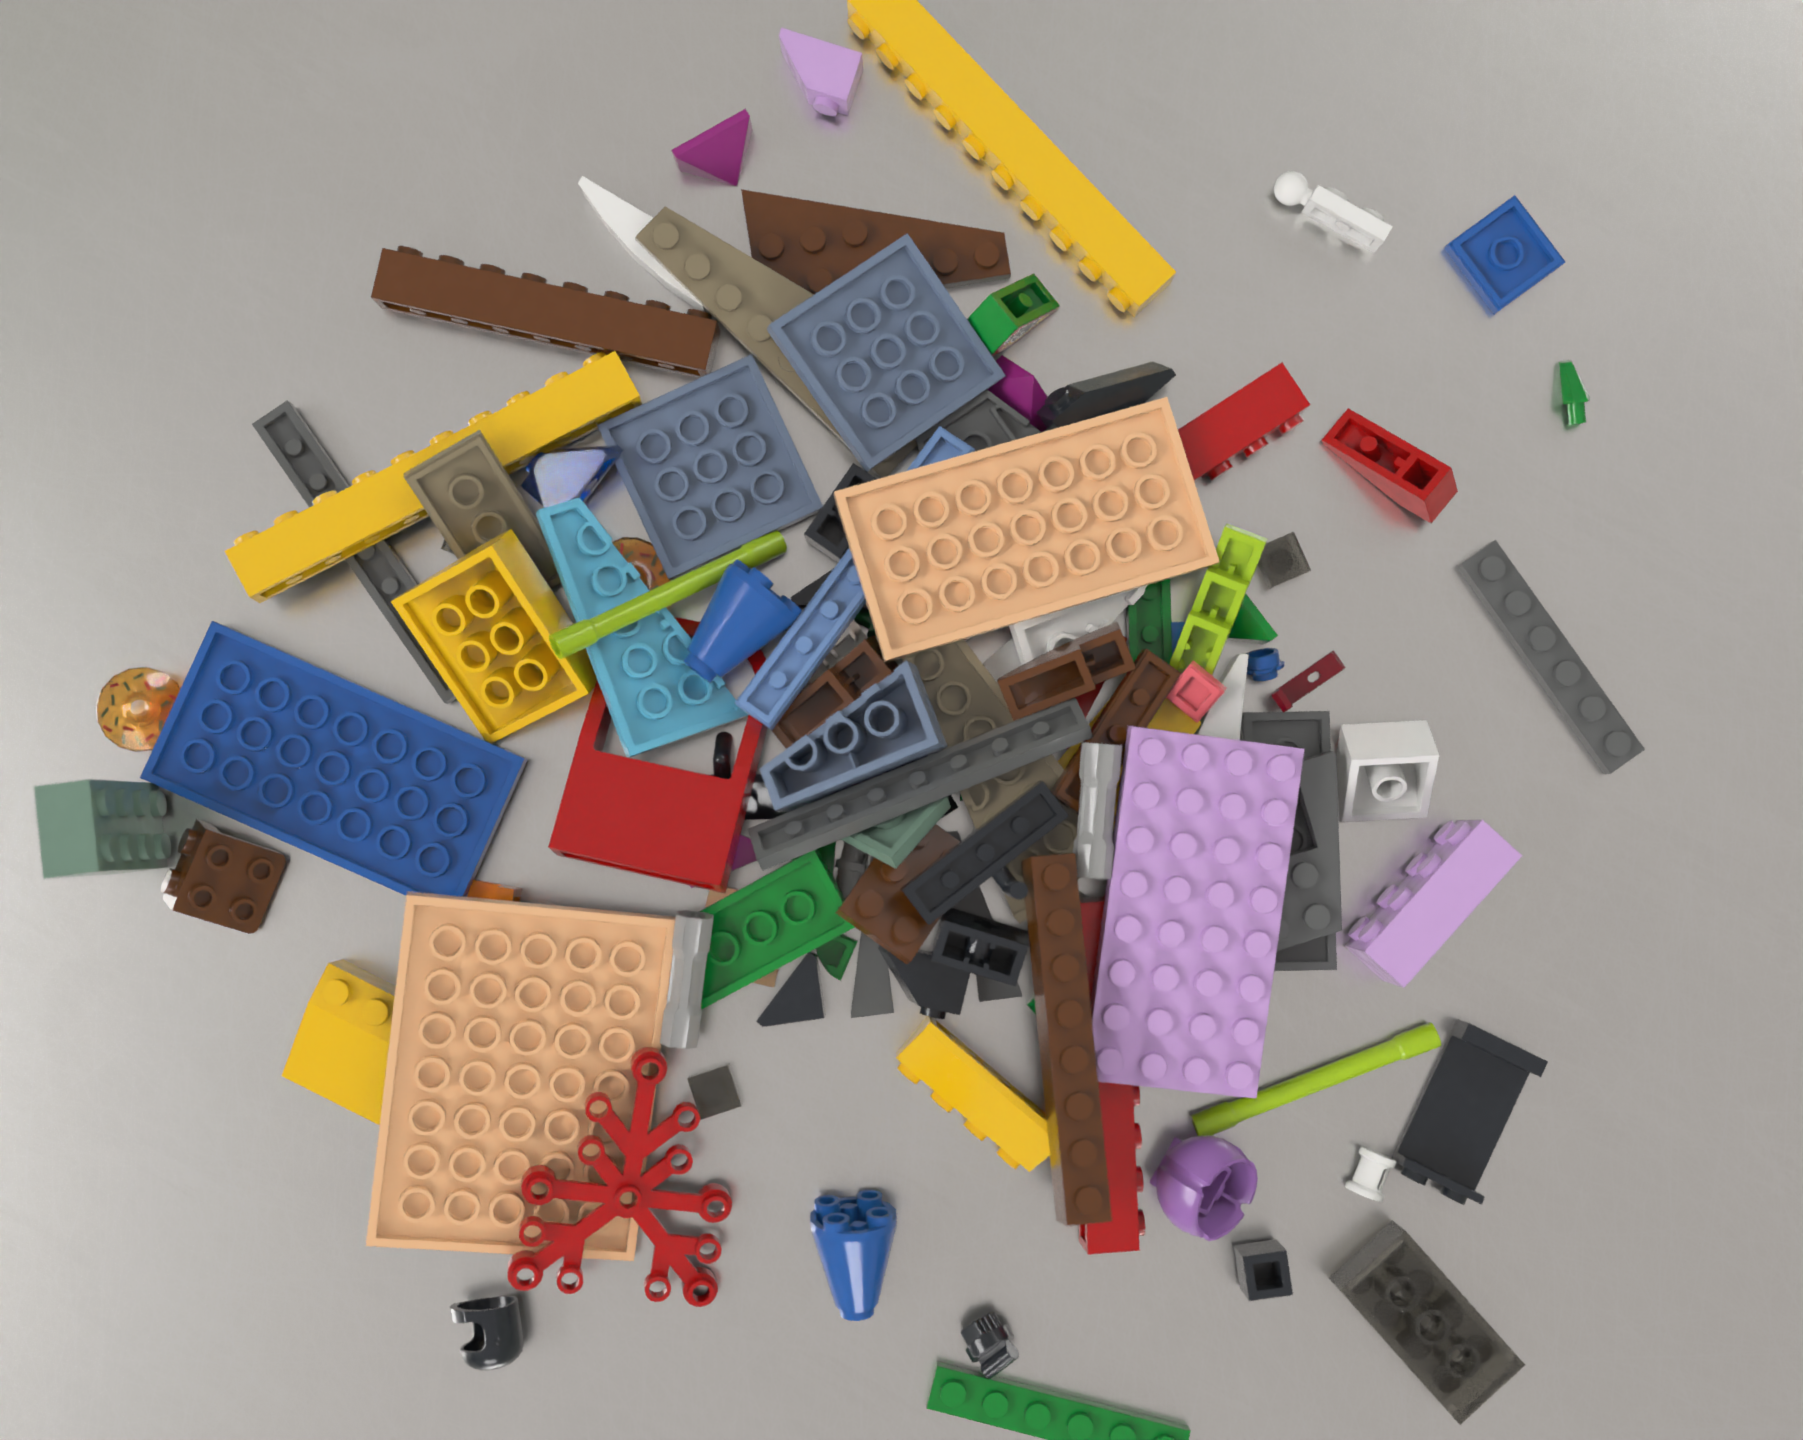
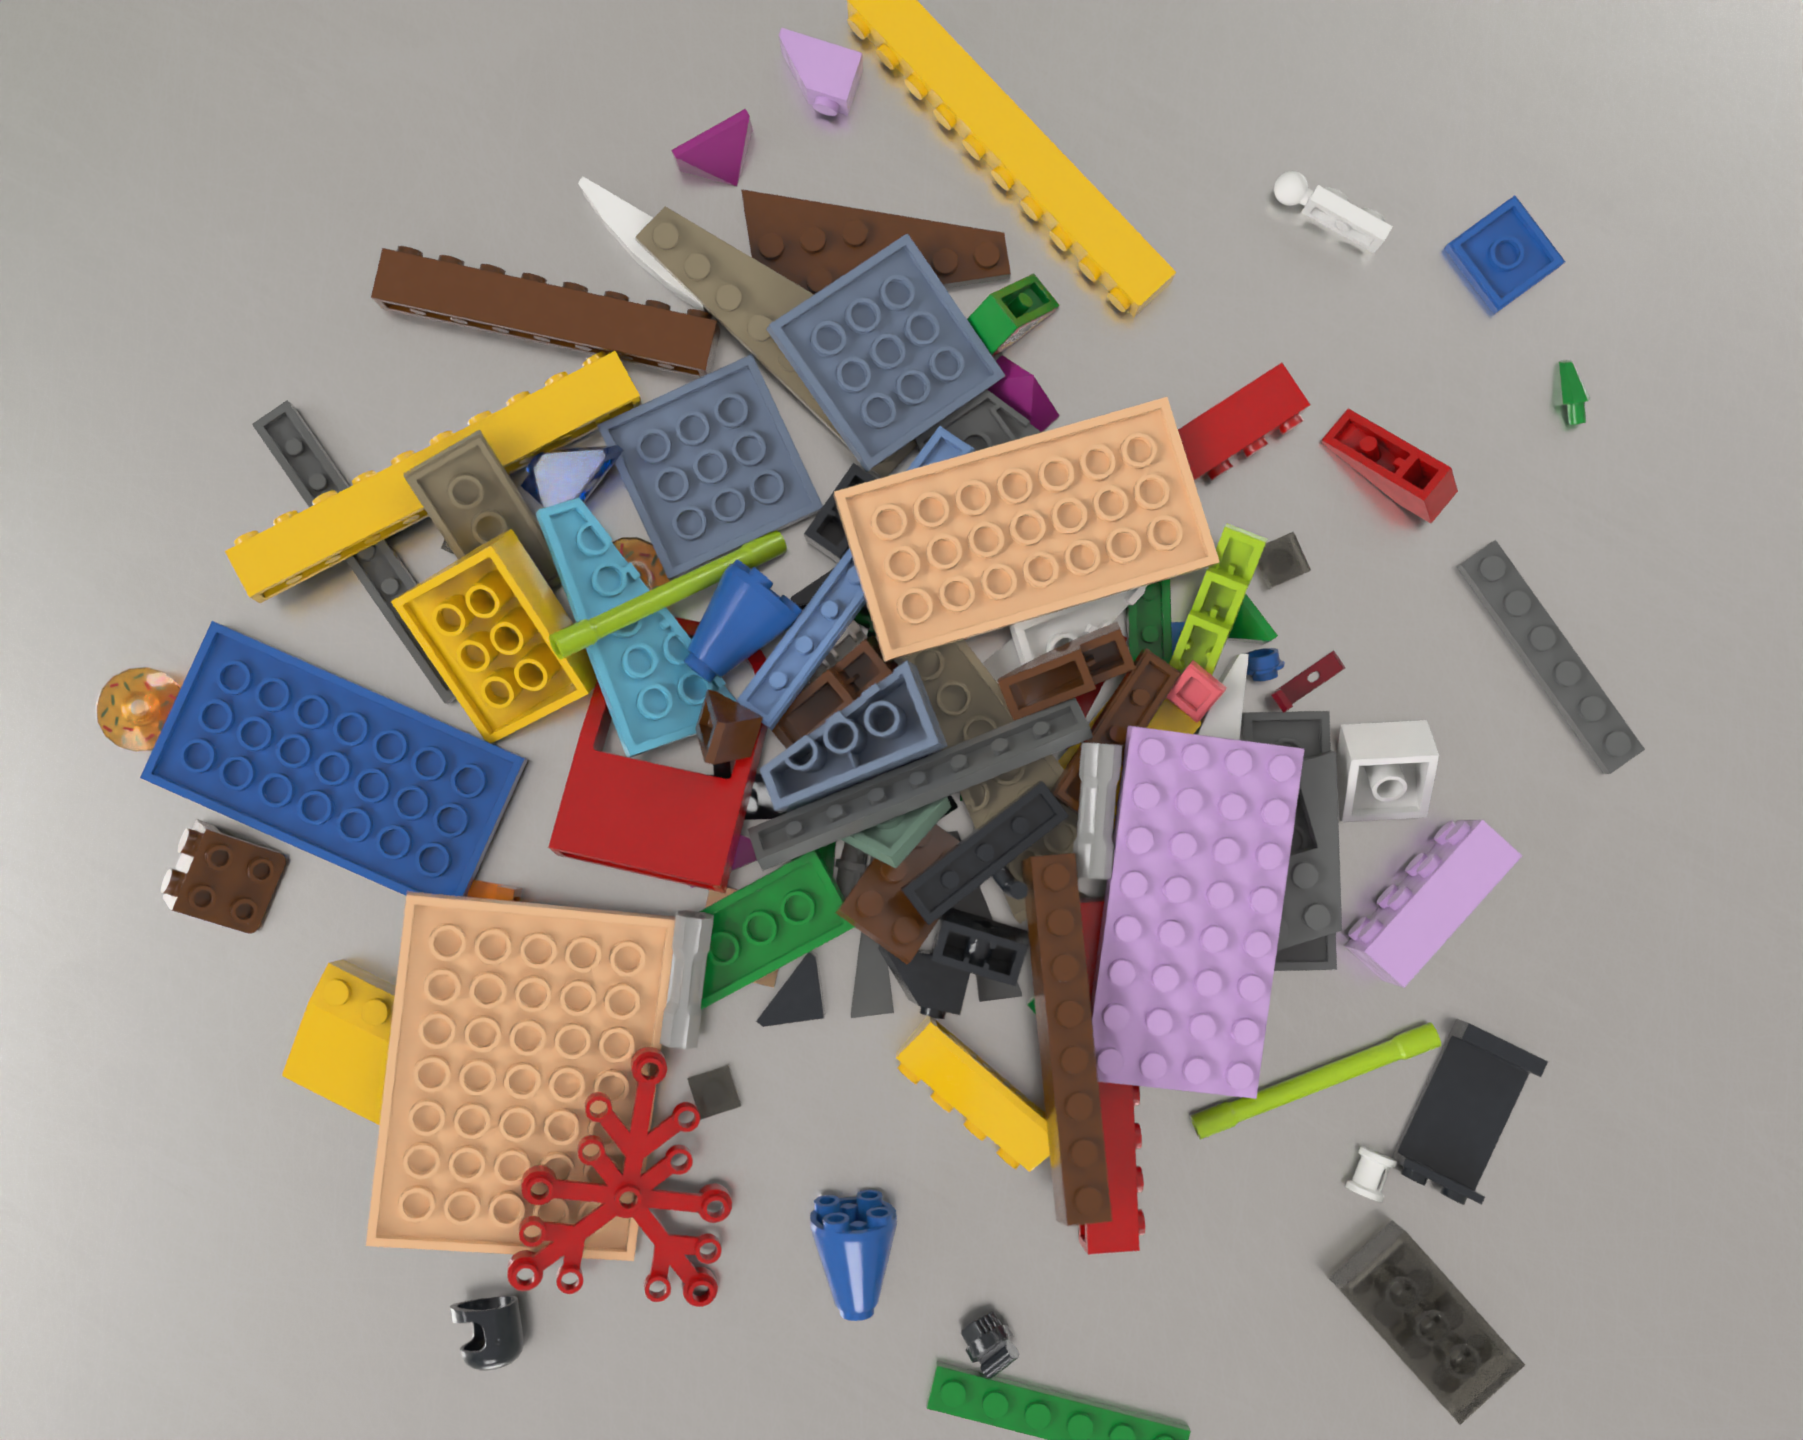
(101, 828): sand green brick -> none
(726, 729): none -> reddish brown slope
(836, 954): green tile -> none
(1103, 394): black slope -> none
(1204, 1185): medium lavender piece -> none
(1263, 1270): black brick -> none

